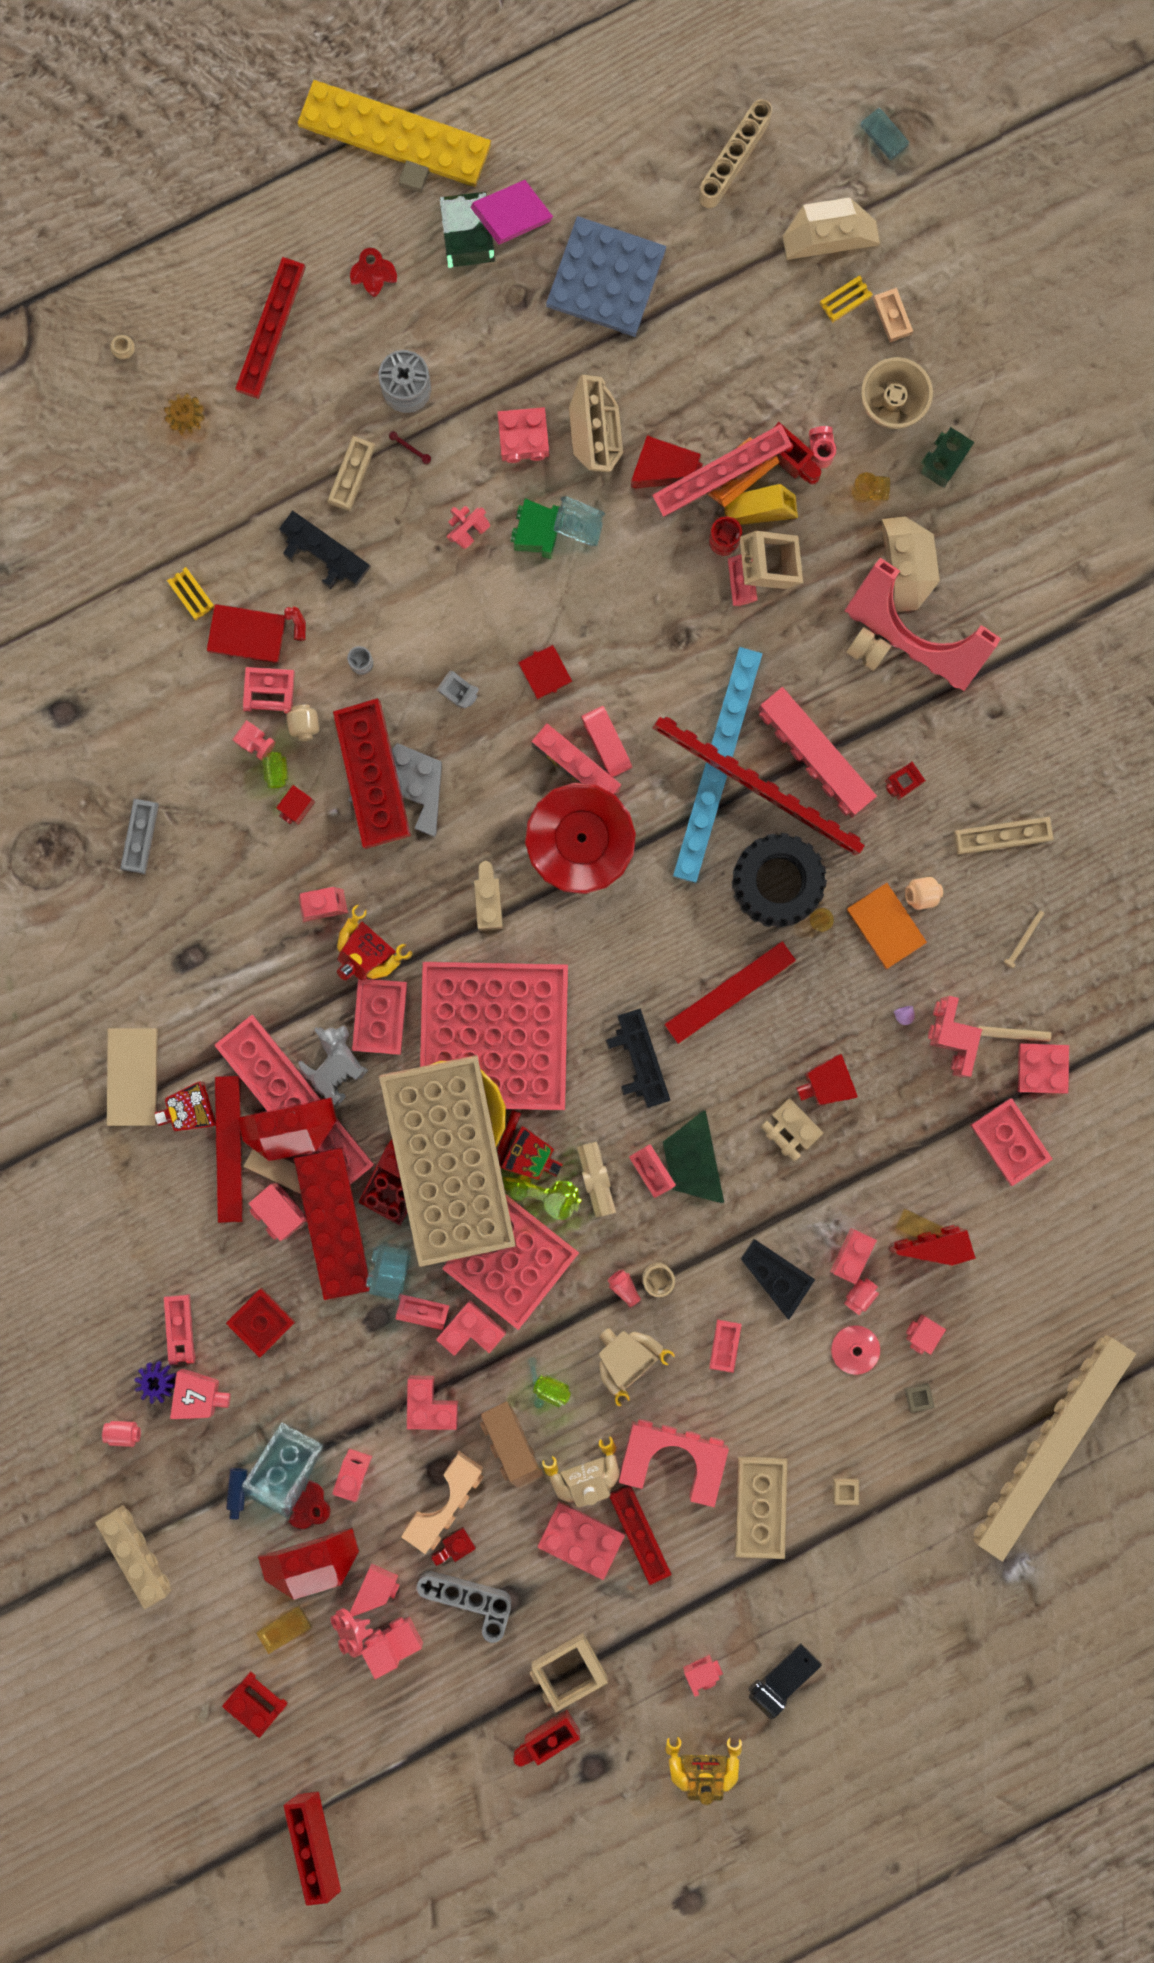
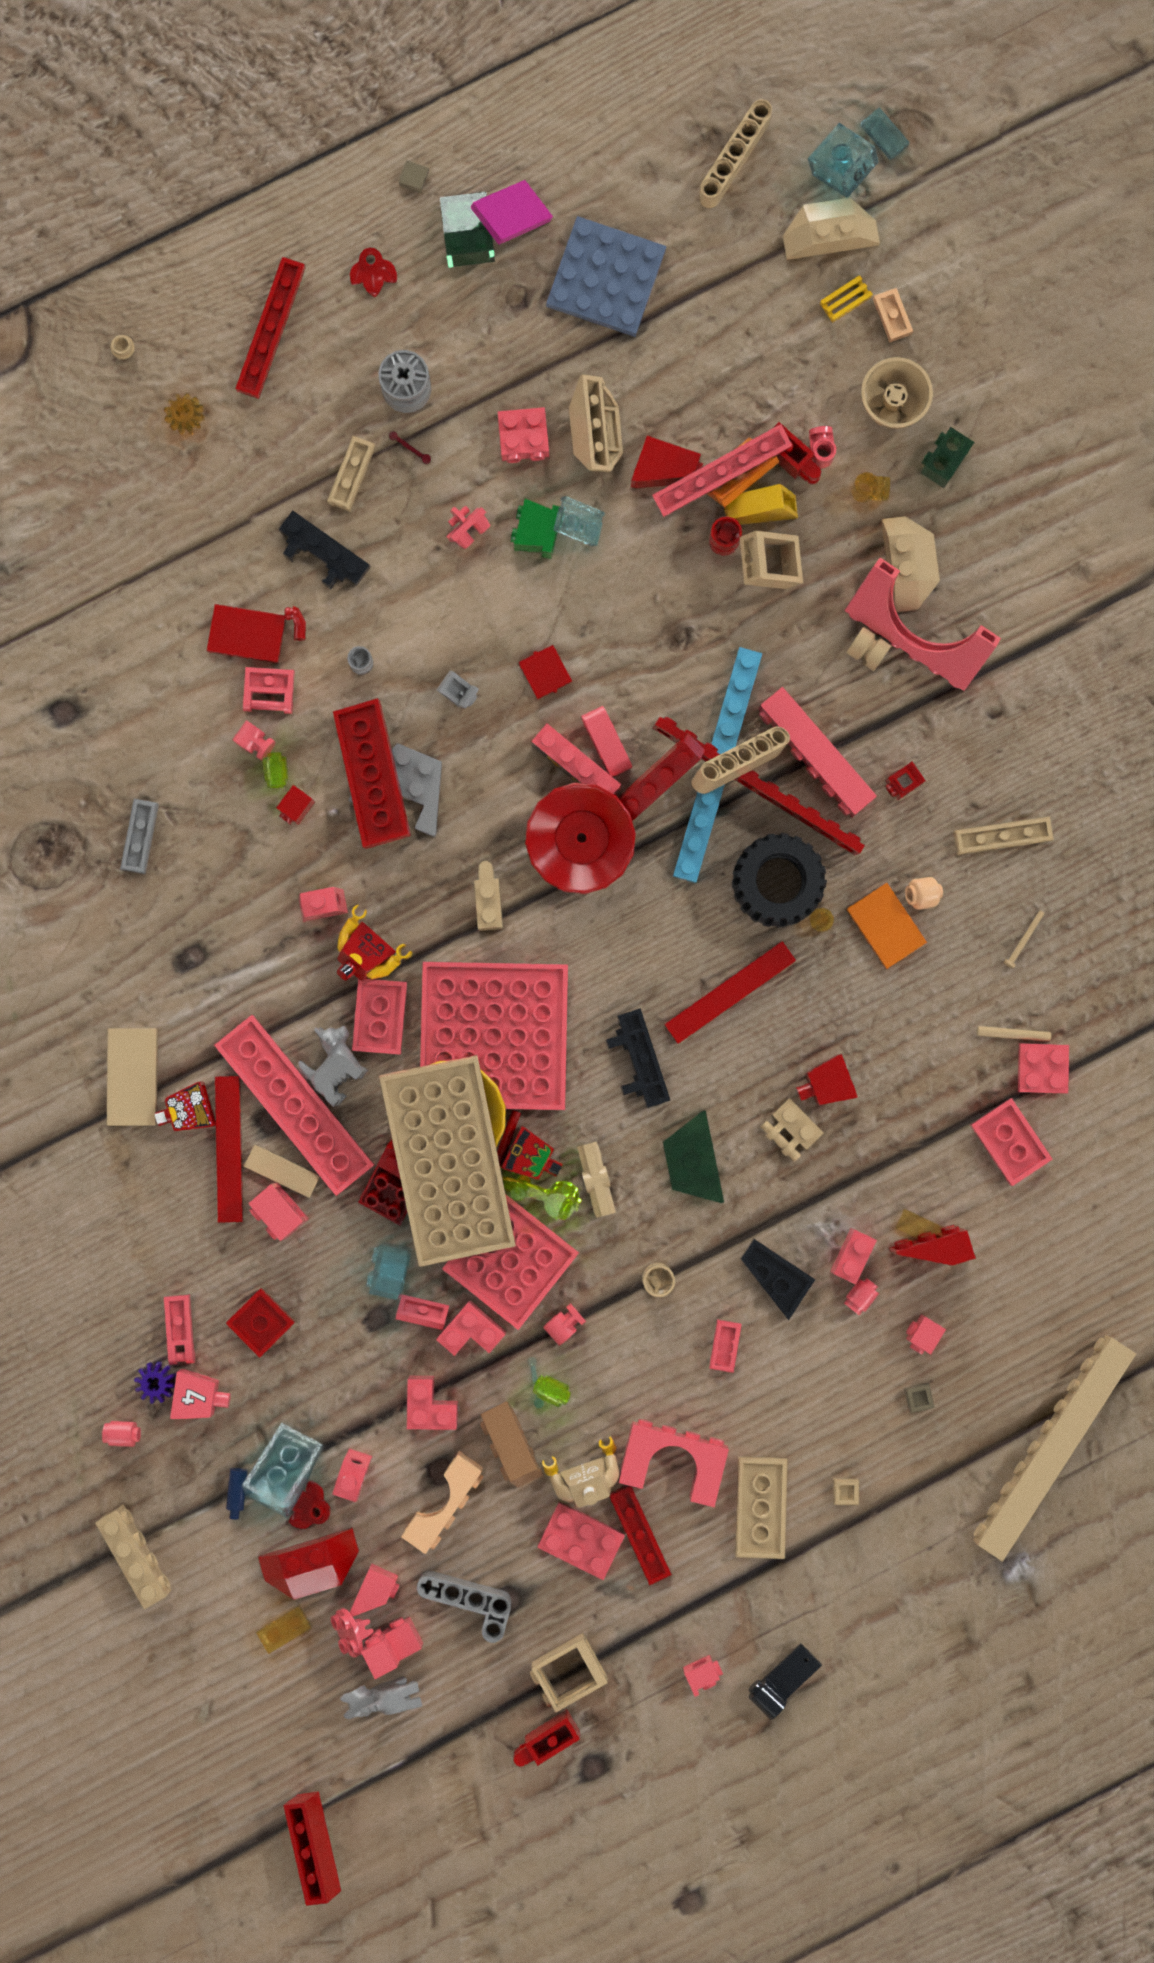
(179, 578): yellow tile -> none
(249, 1710): red plate -> none
(289, 1129): red wedge -> none
(302, 722): tan head -> none
(332, 1223): red plate -> none
(386, 1698): none -> light grey animal
(394, 133): yellow plate -> none
(456, 1545): red plate -> none
(562, 1326): none -> coral piece
(623, 1286): coral cone -> none
(627, 1359): tan torso -> none
(652, 1171): coral plate -> none
(661, 775): none -> red brick
(704, 1776): torso -> none
(740, 760): none -> tan beam
(741, 593): coral plate -> none
(843, 160): none -> clear light blue brick
(843, 1347): coral dish -> none
(905, 1015): lavender hinge -> none
(954, 1036): coral bracket -> none

